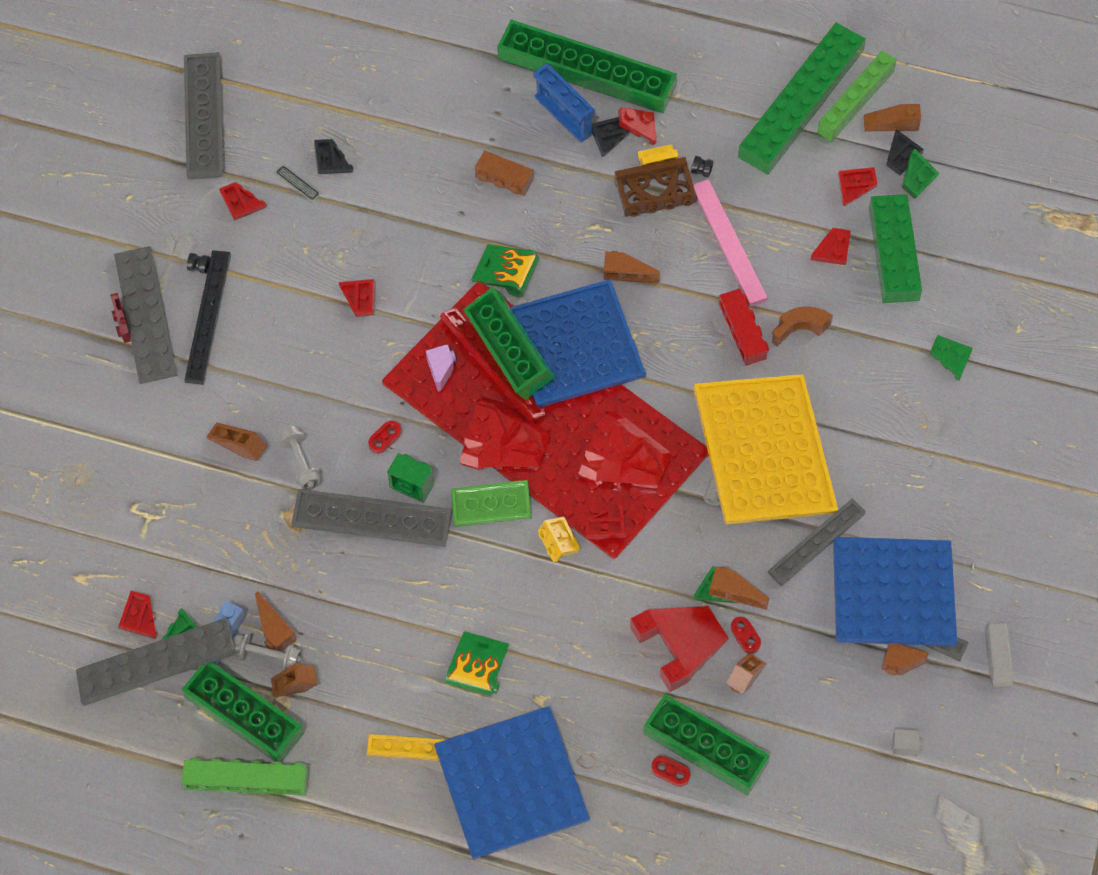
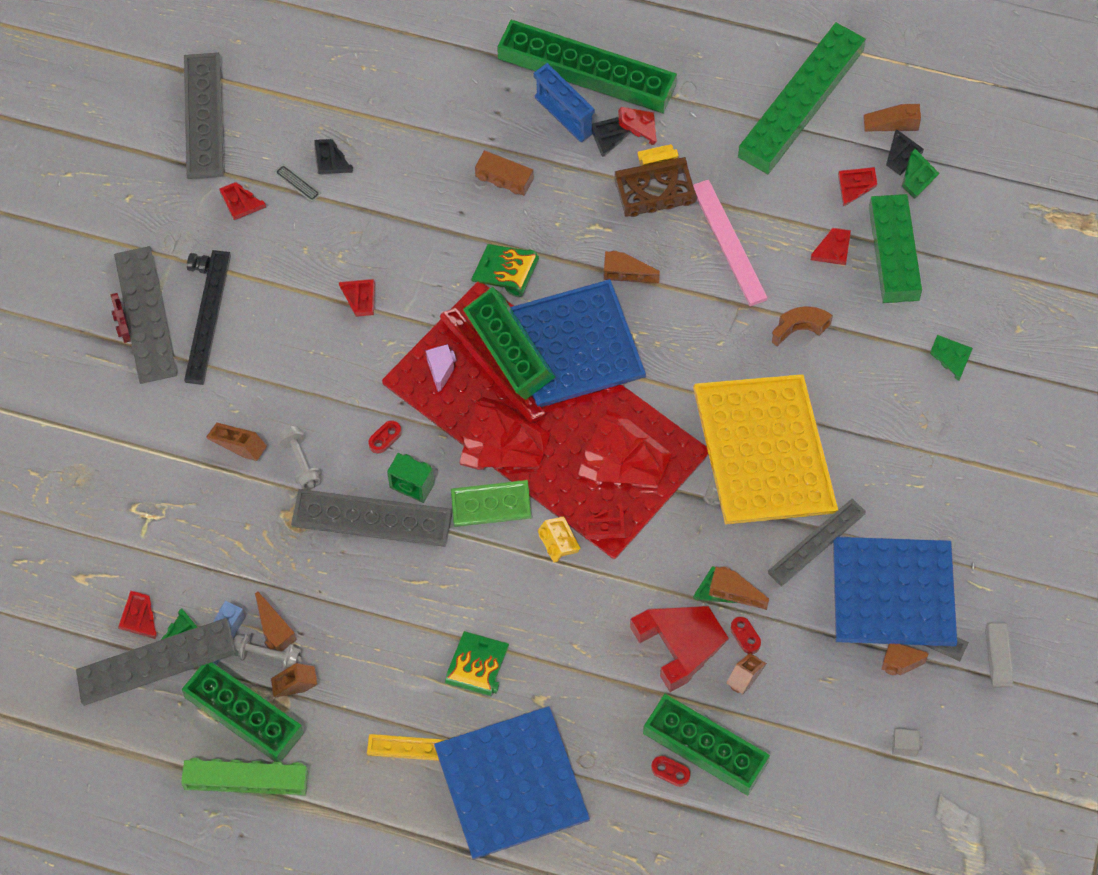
(702, 166): black wheel -> none
(743, 327): red brick -> none
(856, 96): bright green brick -> none

